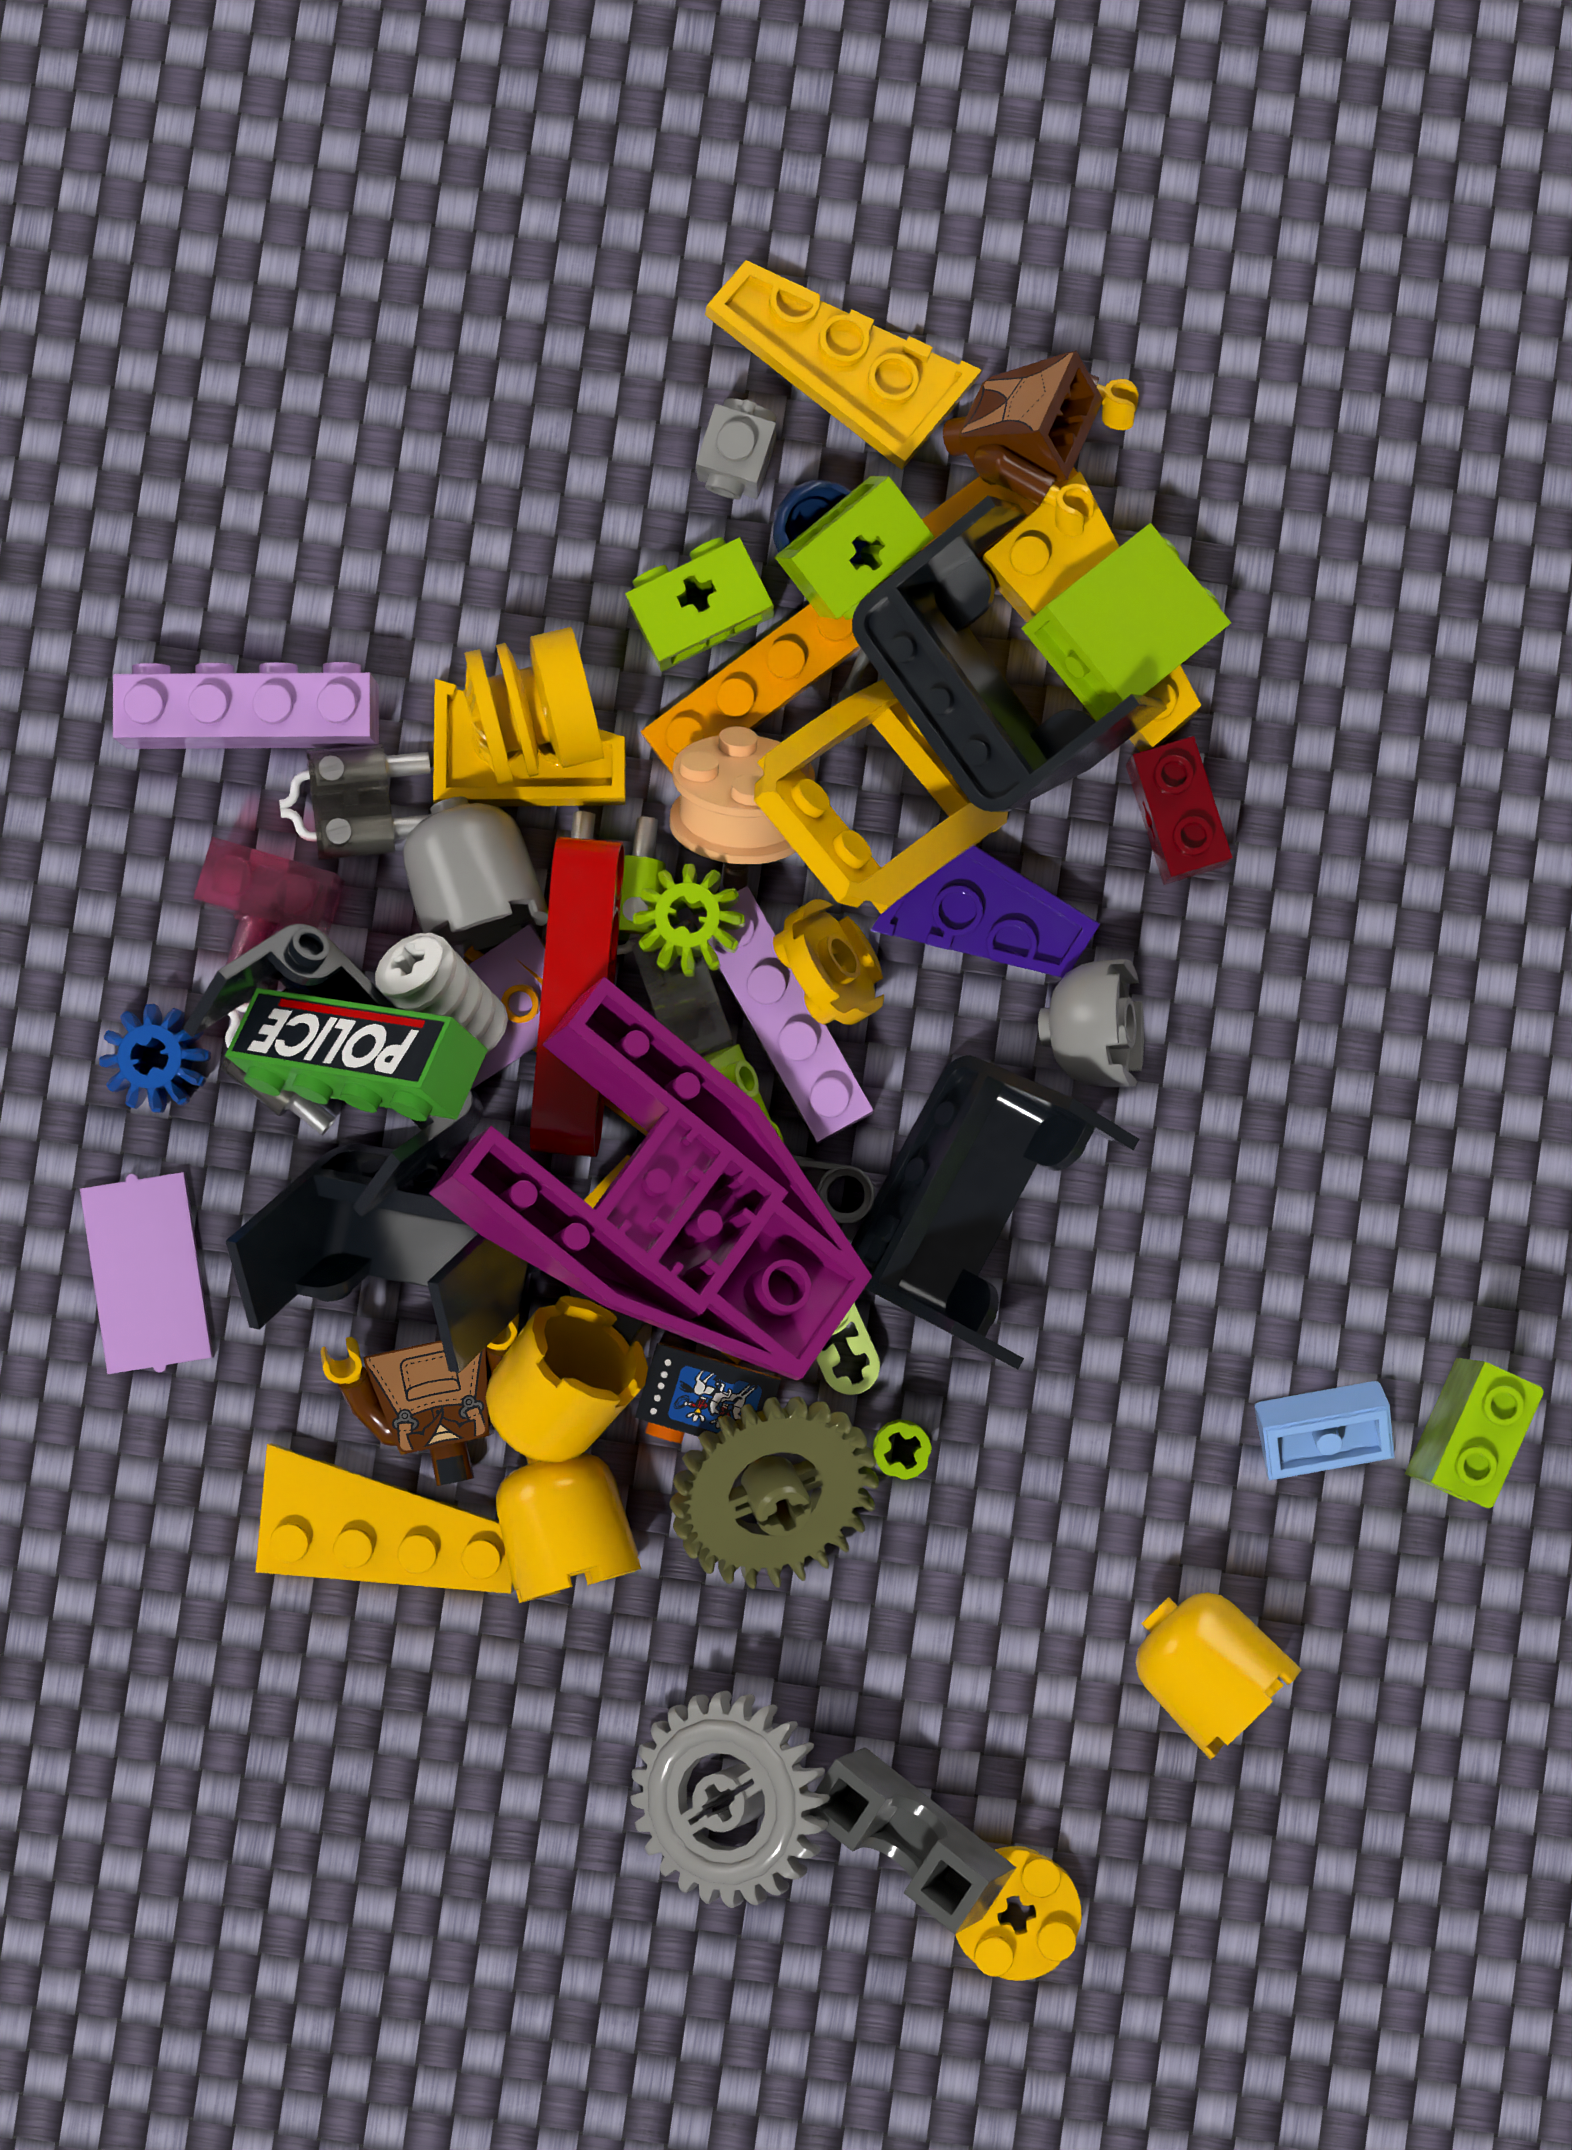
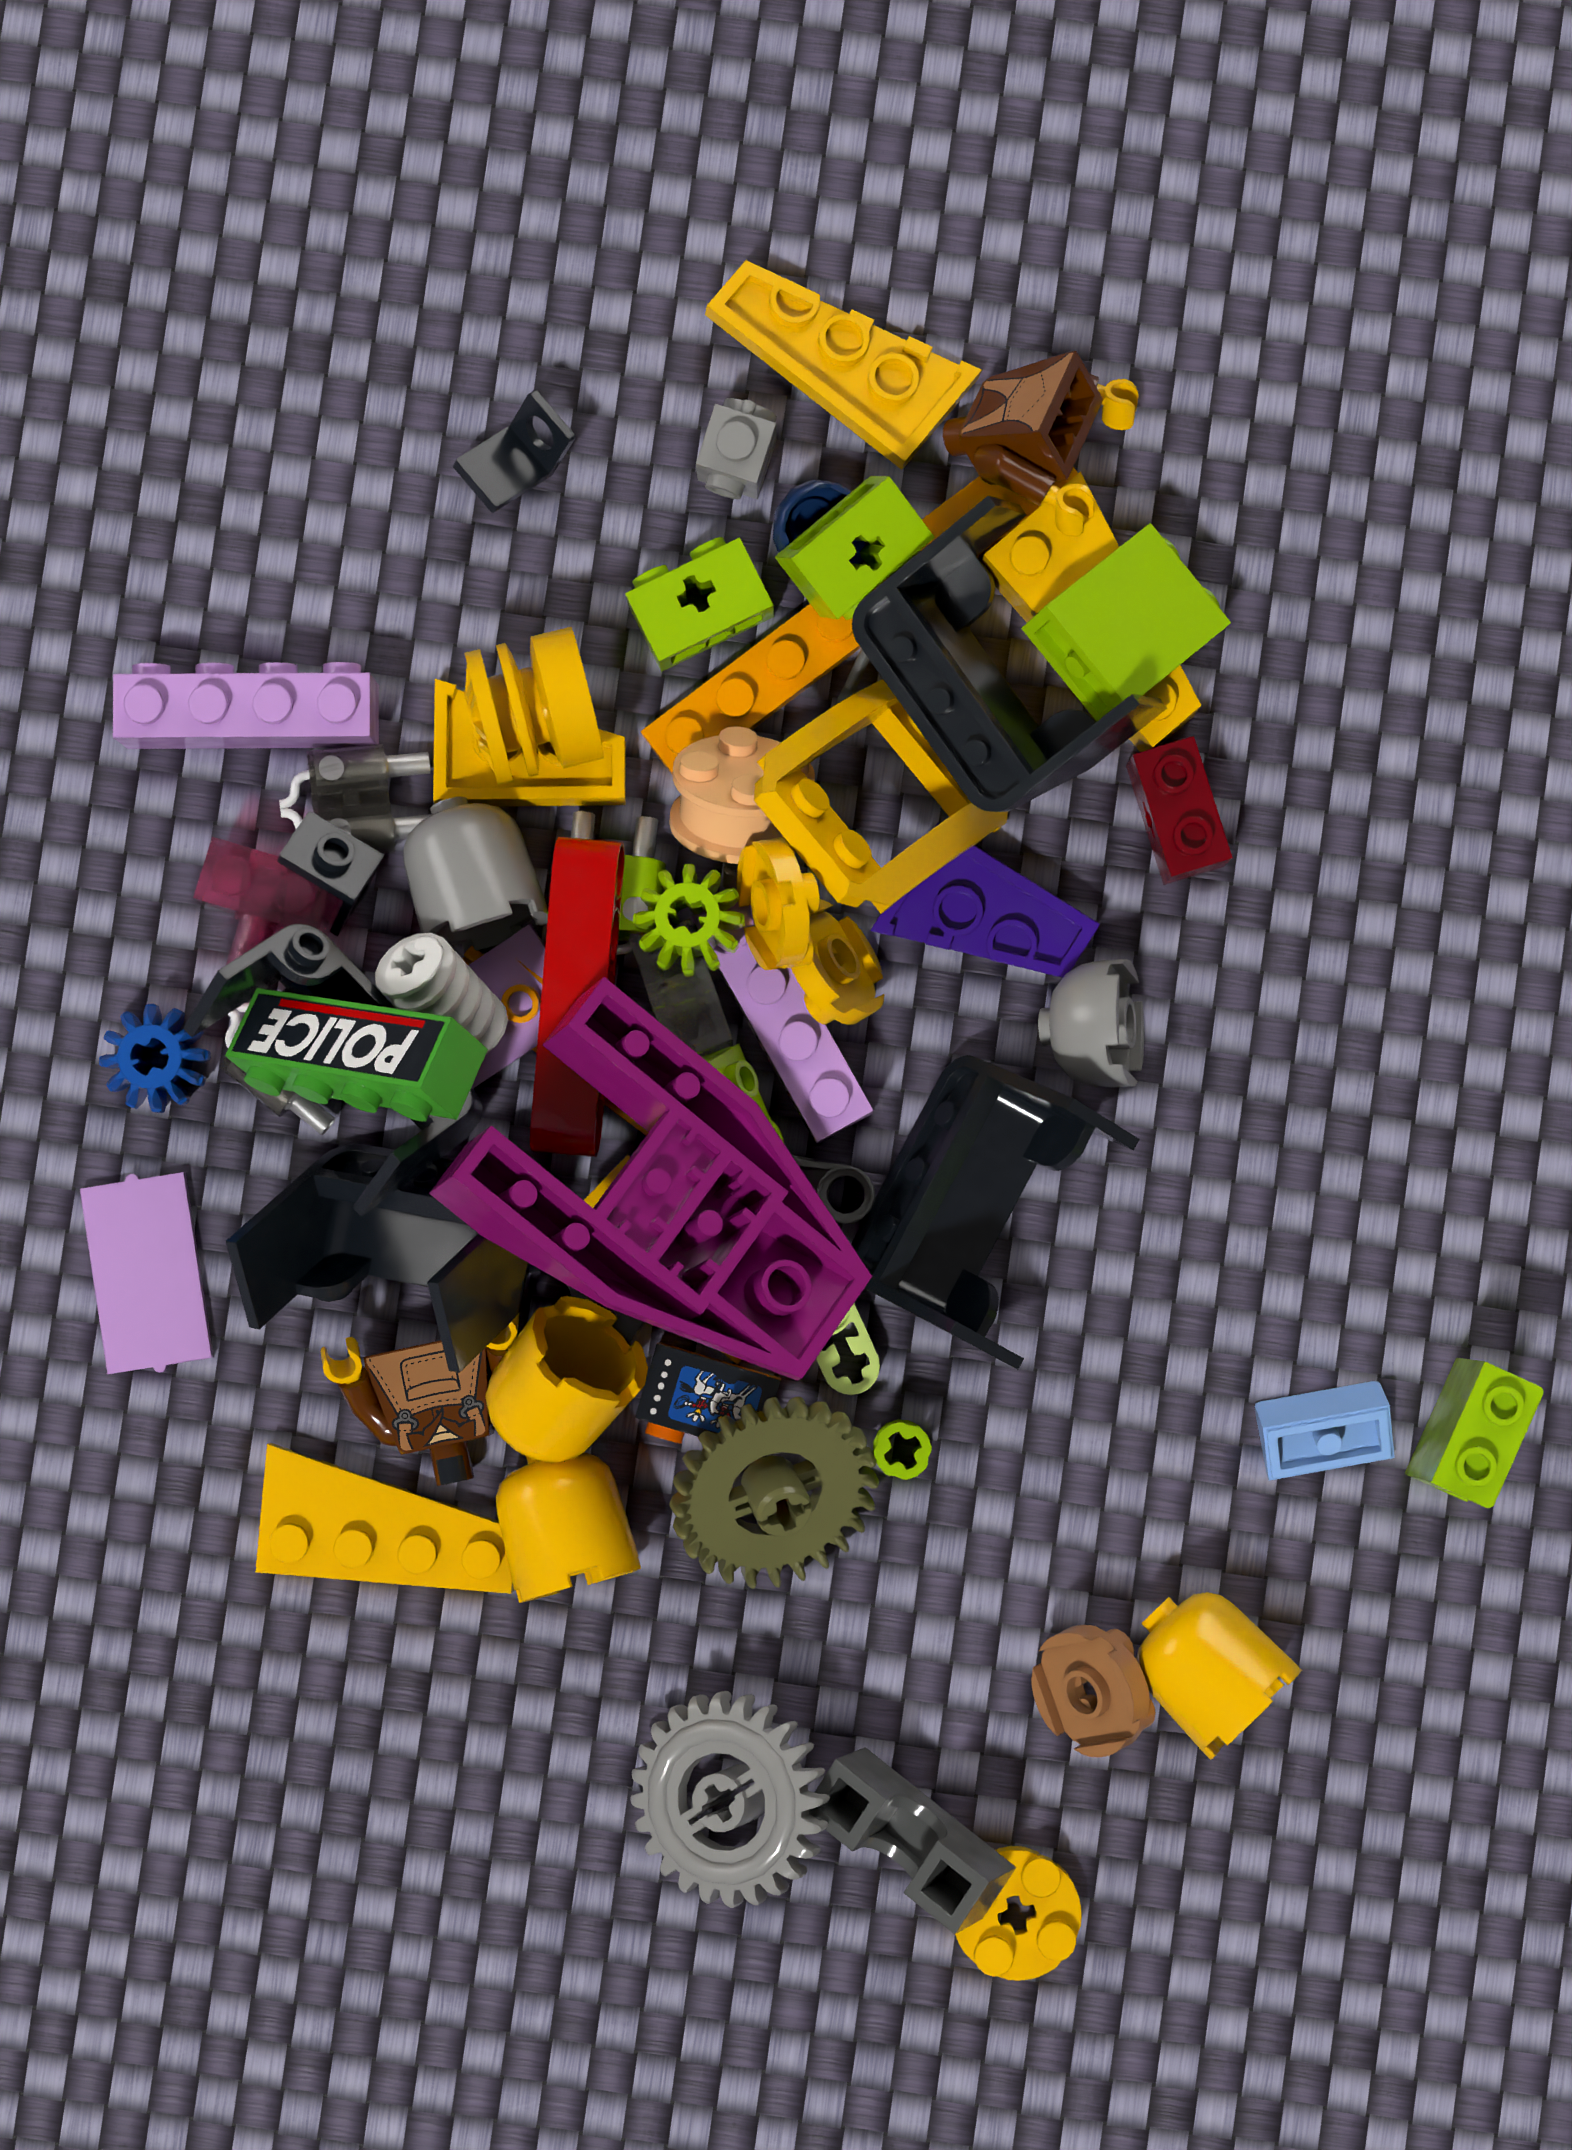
(332, 862): none -> bracket
(516, 456): none -> black bracket
(779, 904): none -> yellow plate
(1109, 1664): none -> medium nougat plate

